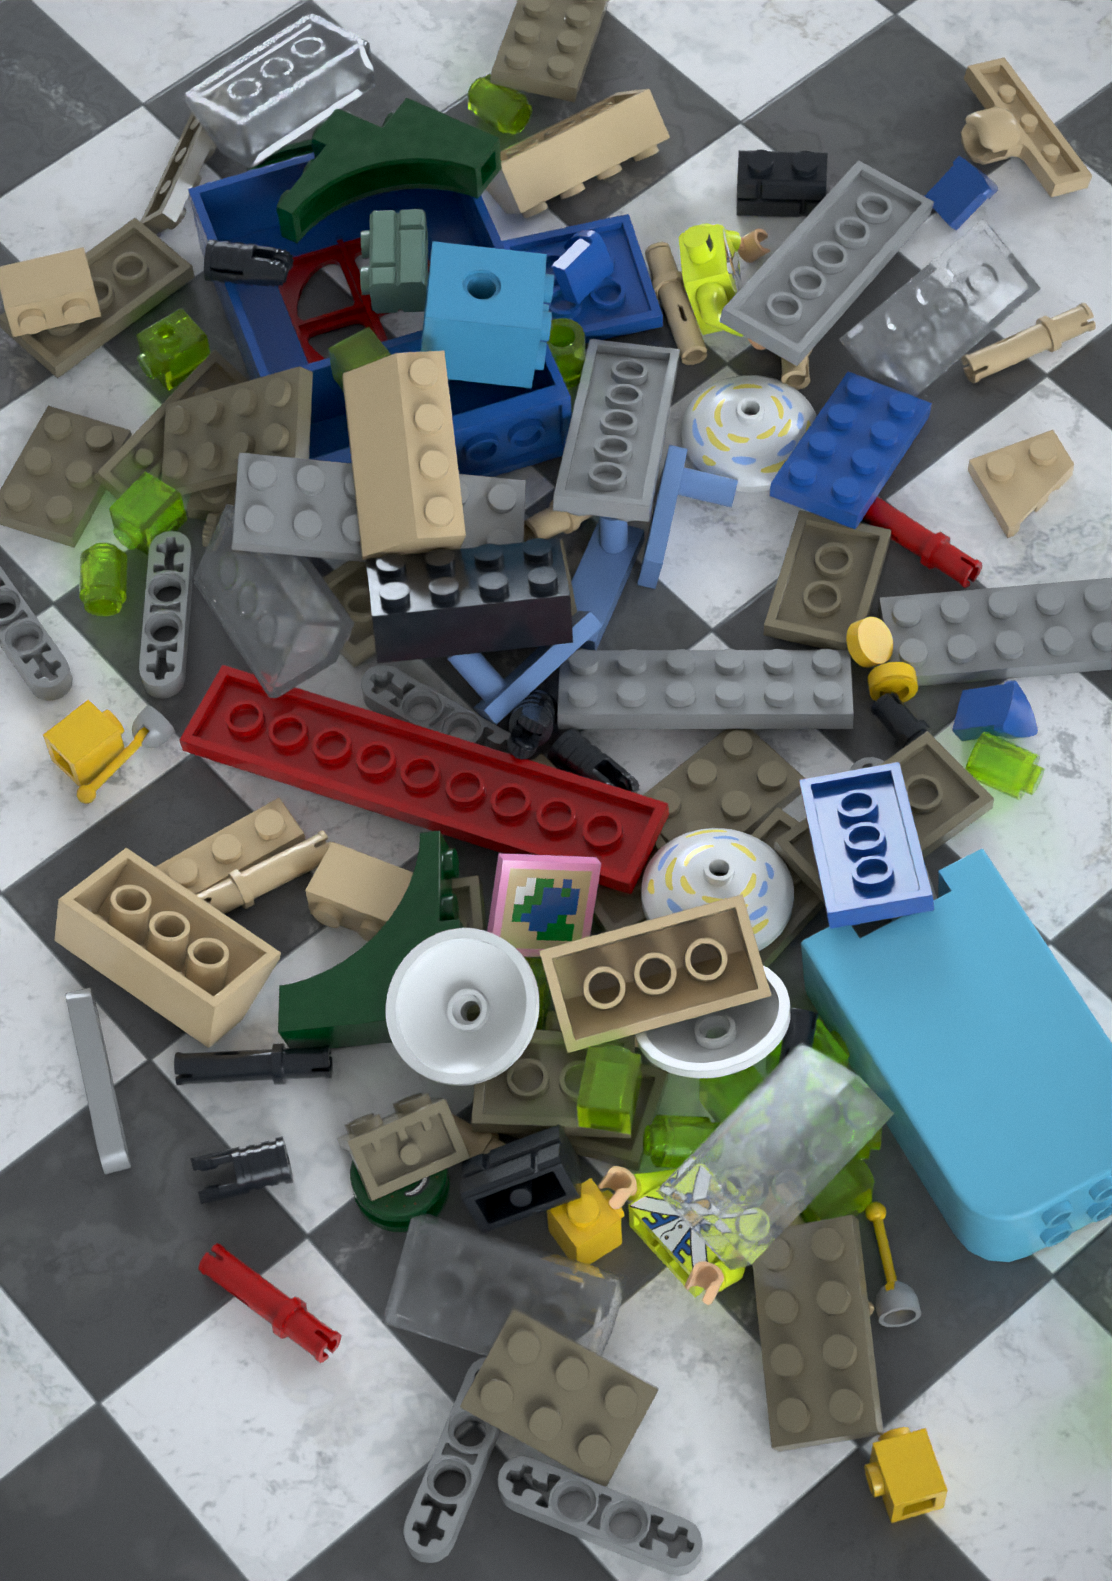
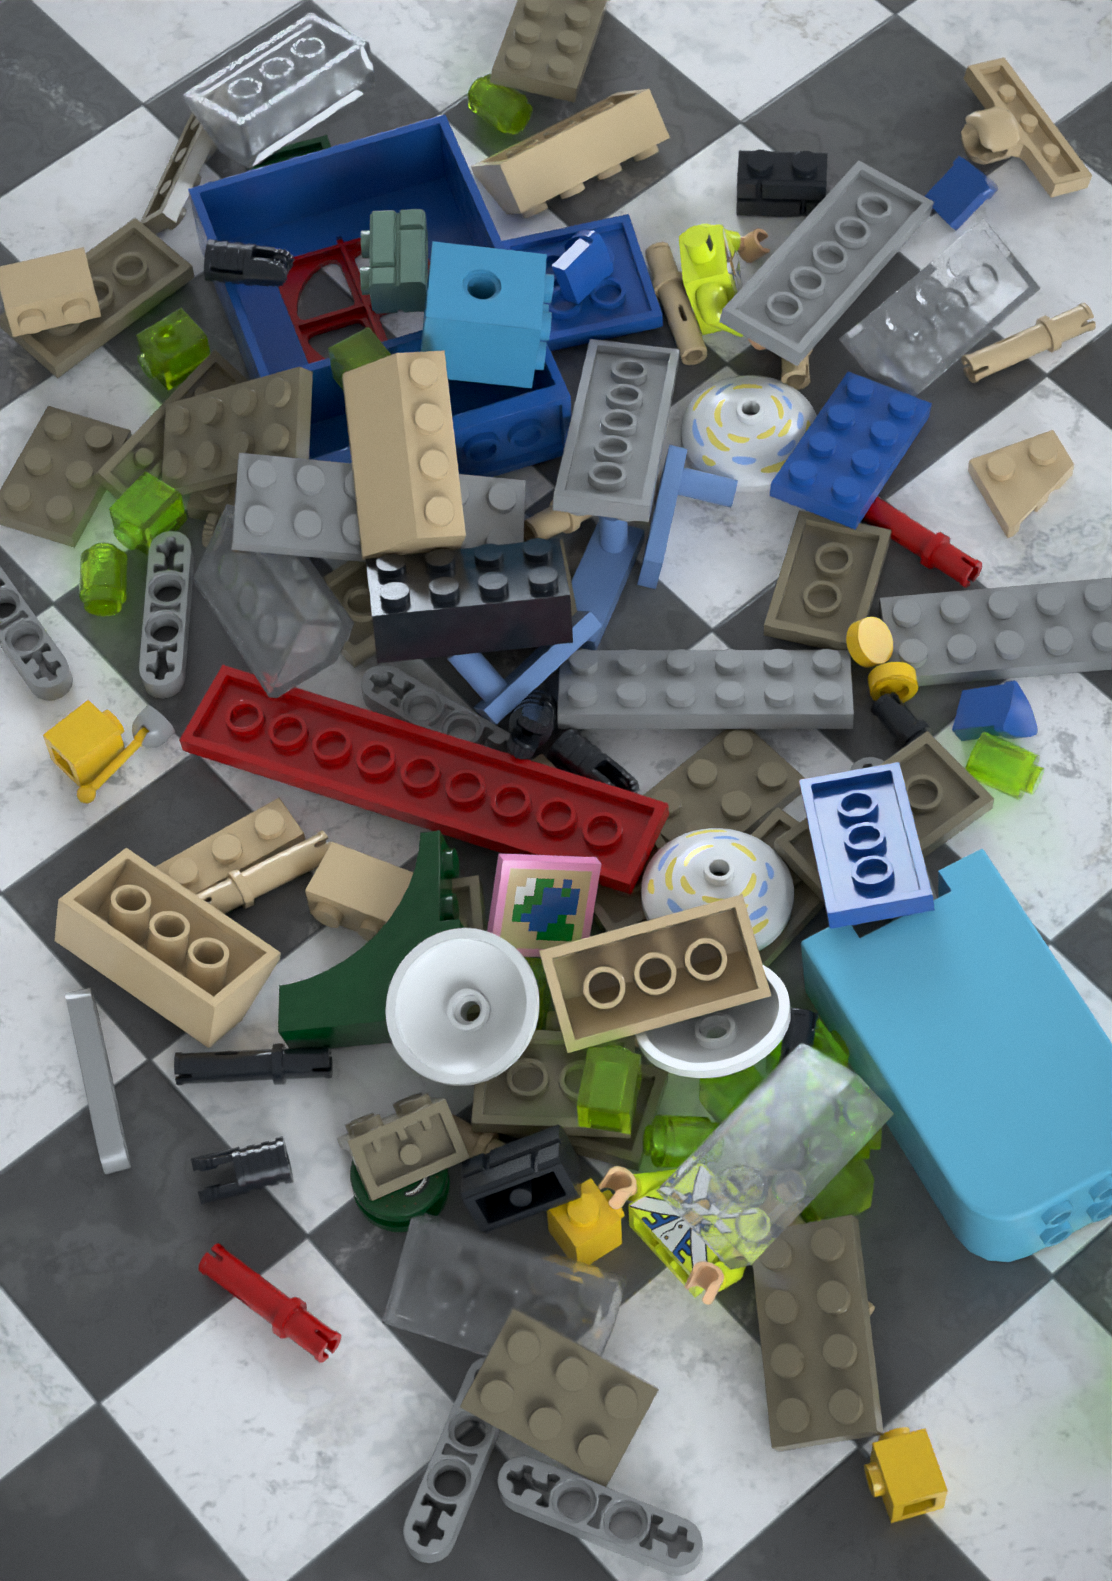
(408, 152): dark green arch -> none
(568, 349): clear neon green brick -> none
(895, 1301): hinge -> none

